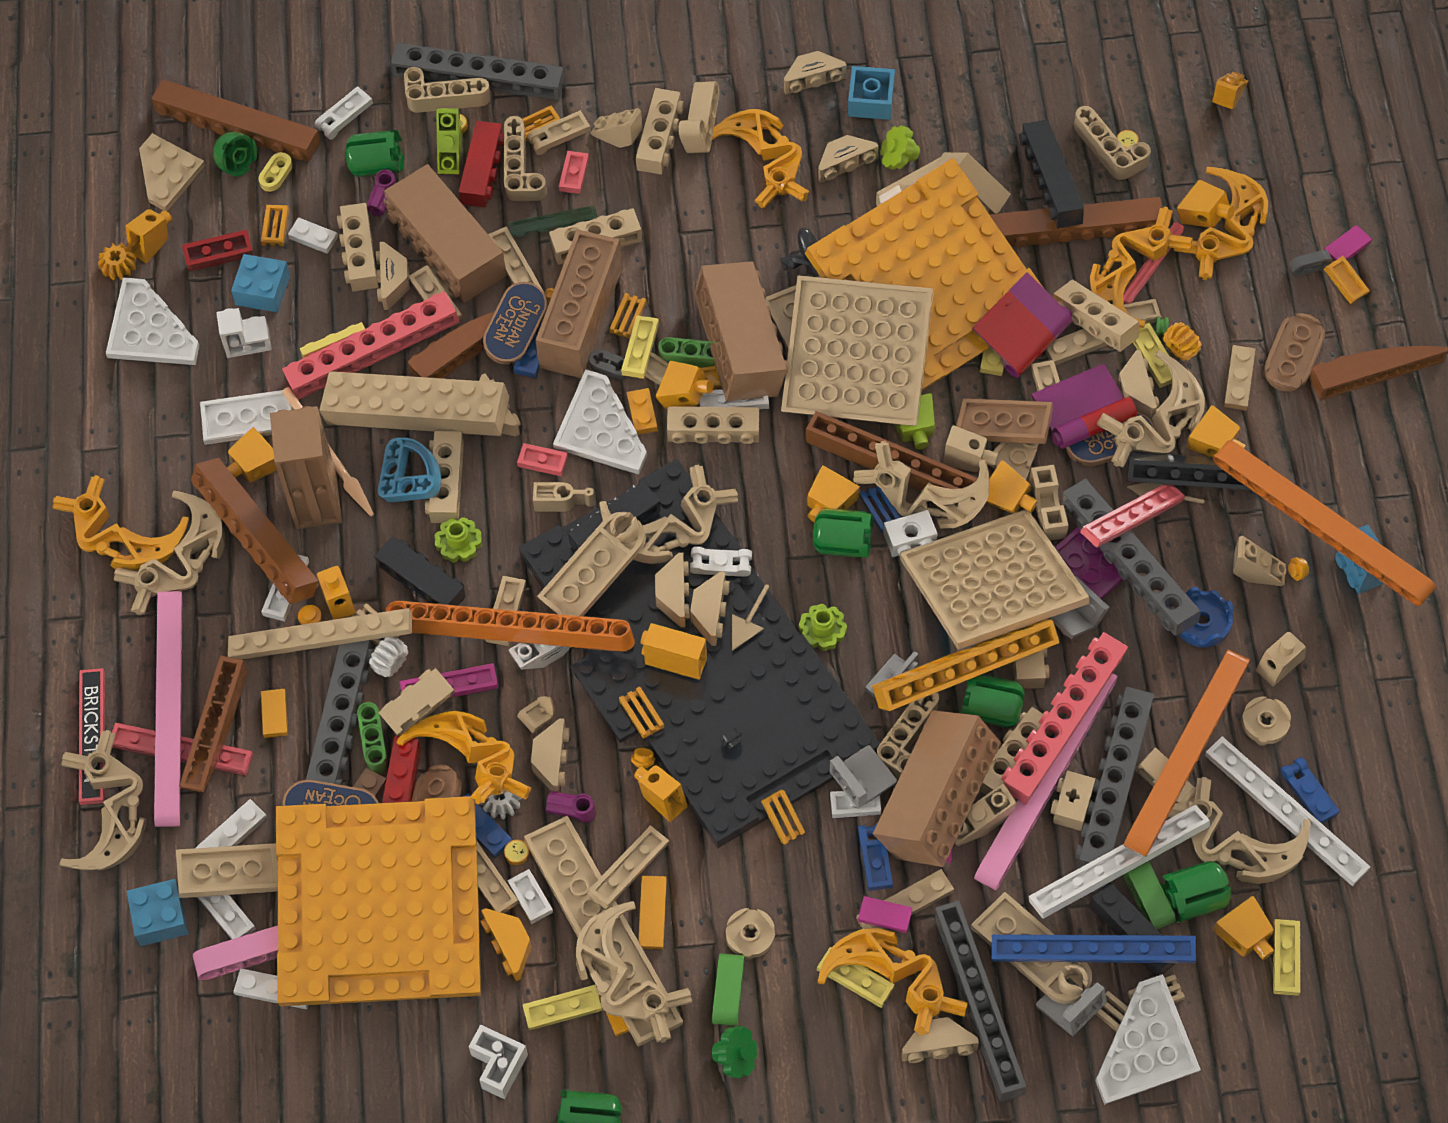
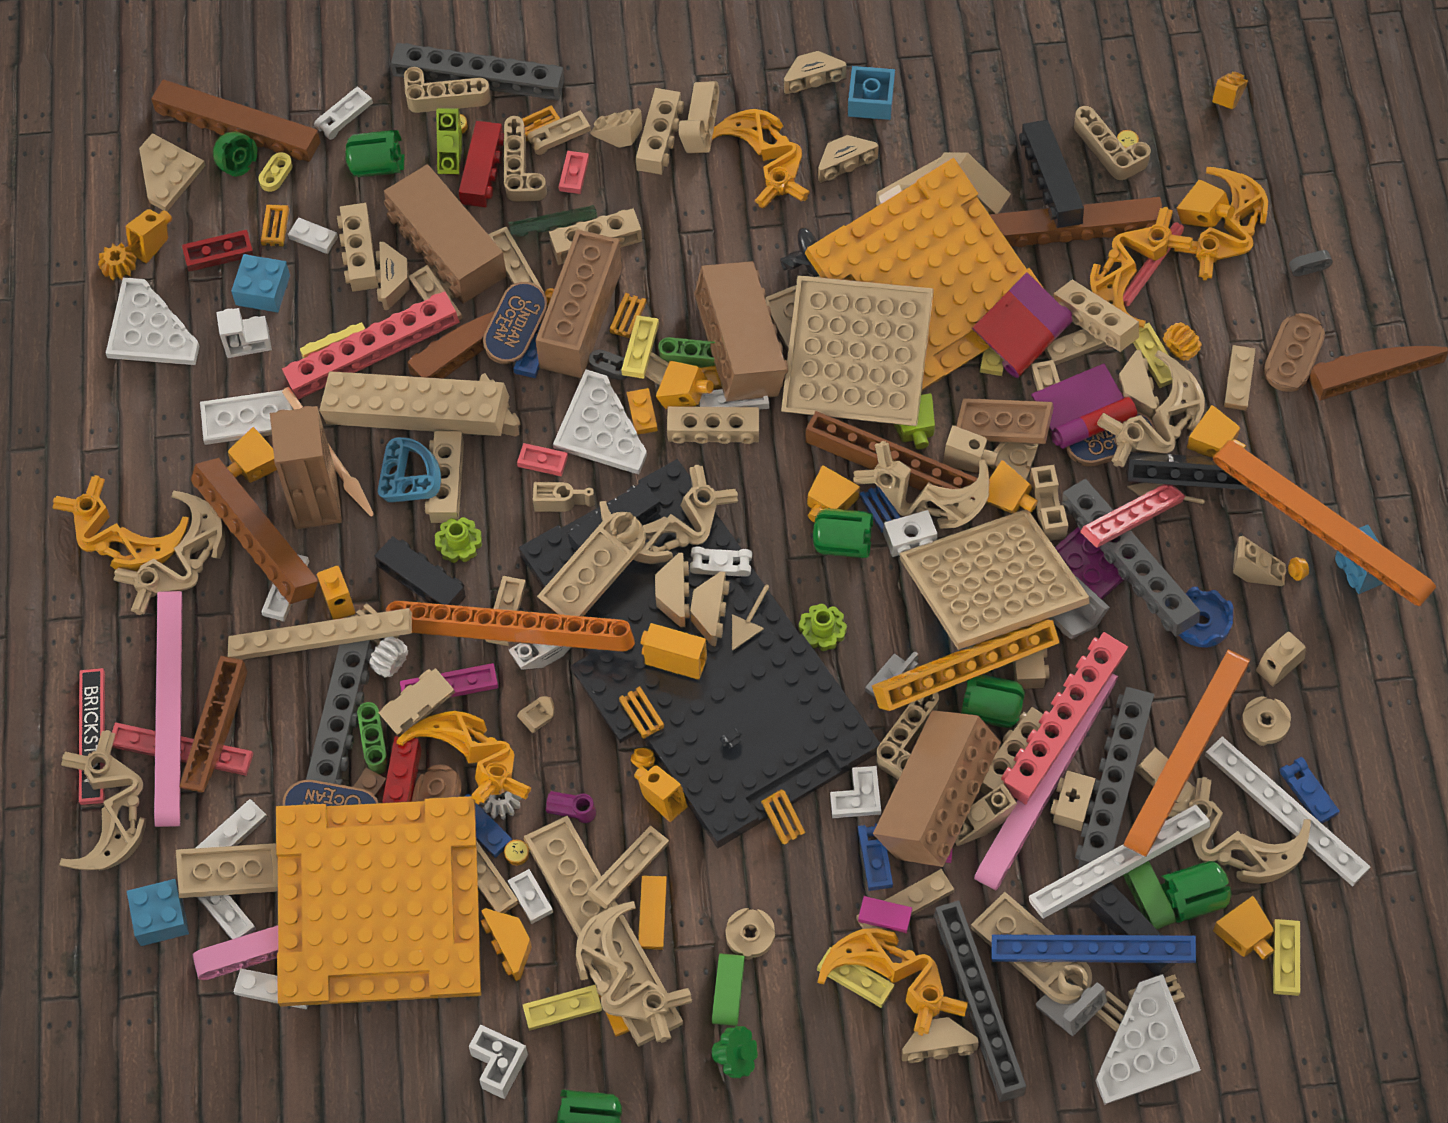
(274, 713): light orange tile -> none
(309, 614): light orange plate -> none
(376, 201): magenta piece -> none
(549, 755): tan slope -> none
(862, 776): light grey bracket -> none
(899, 148): lime plant -> none
(1144, 310): tan tile -> none
(1161, 325): bright green bush -> none
(1346, 280): light orange tile -> none
(1349, 244): dark pink tile -> none

